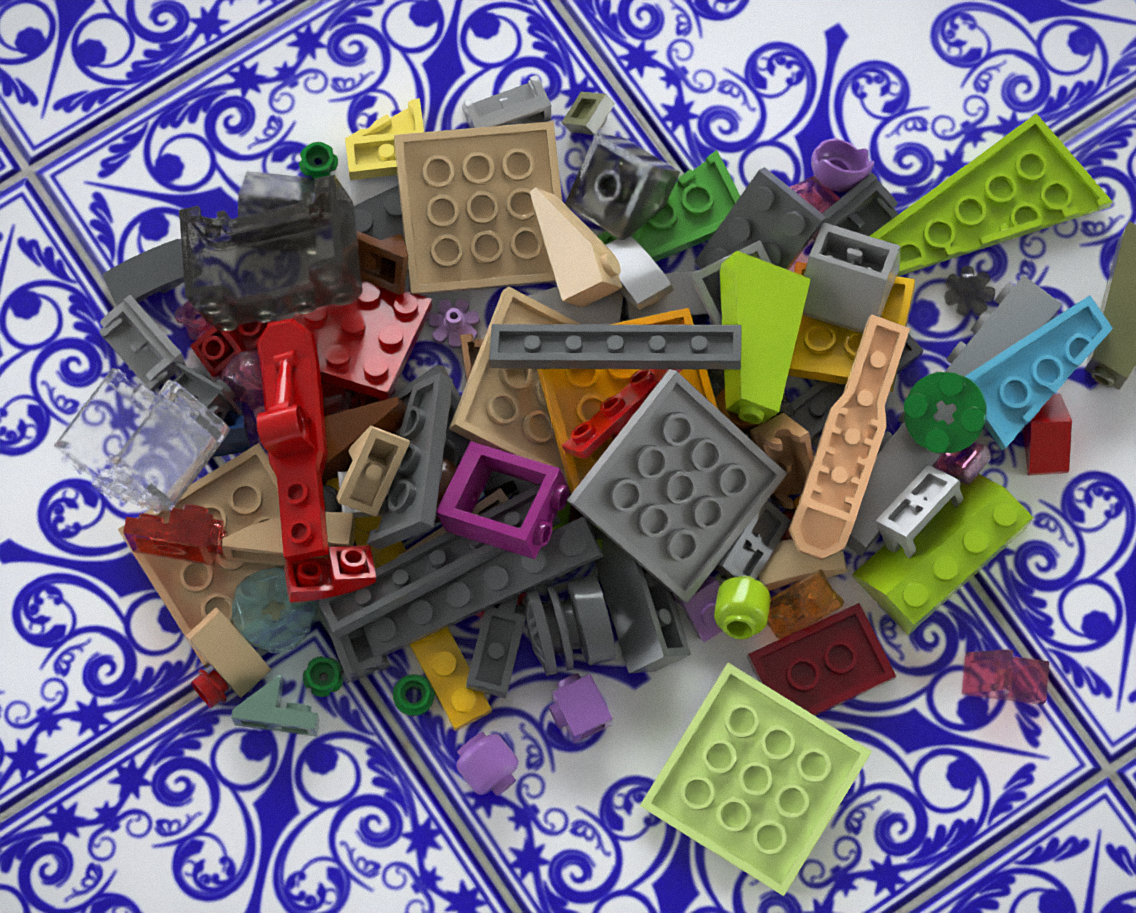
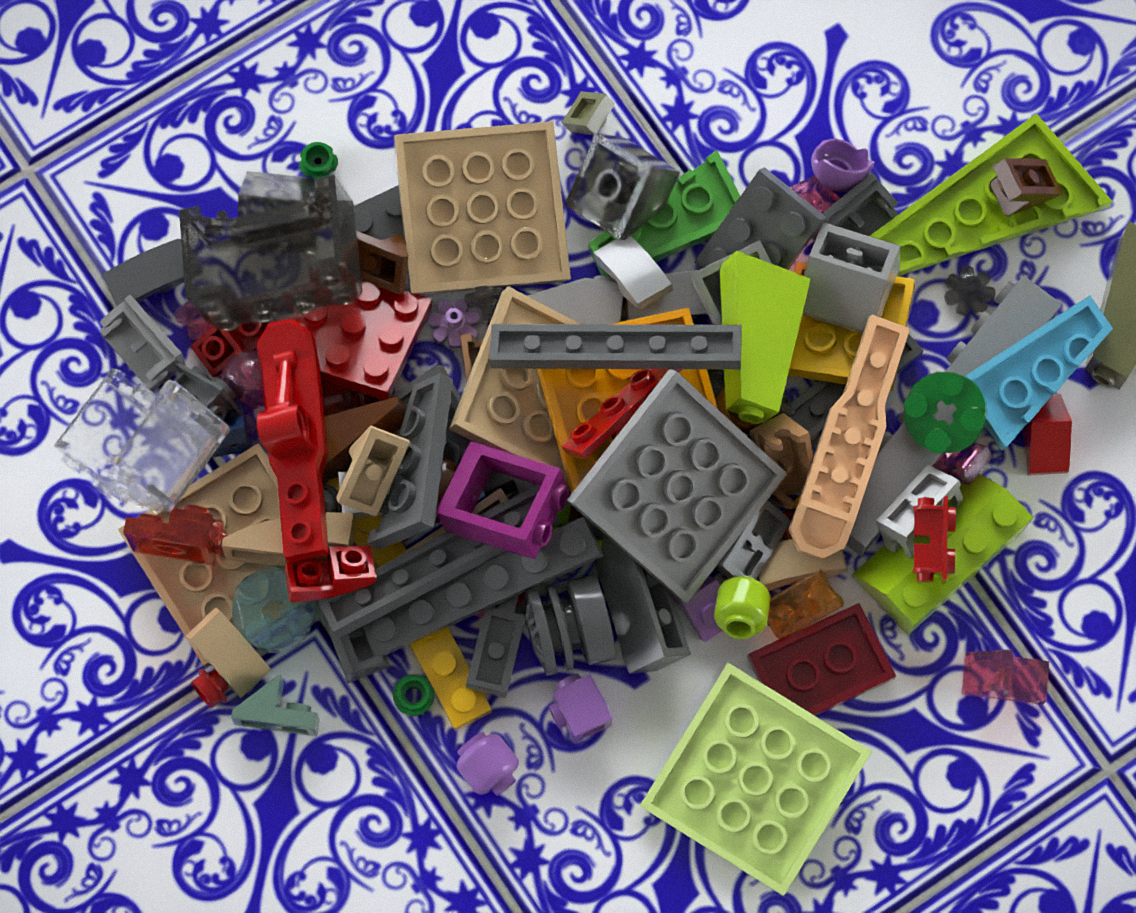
(323, 665): green plate -> none
(373, 150): light yellow wing -> none
(484, 301): none -> clear smoke plant
(515, 106): light grey hinge -> none
(579, 259): tan slope -> none
(933, 522): none -> red hinge
(1023, 184): none -> reddish brown slope

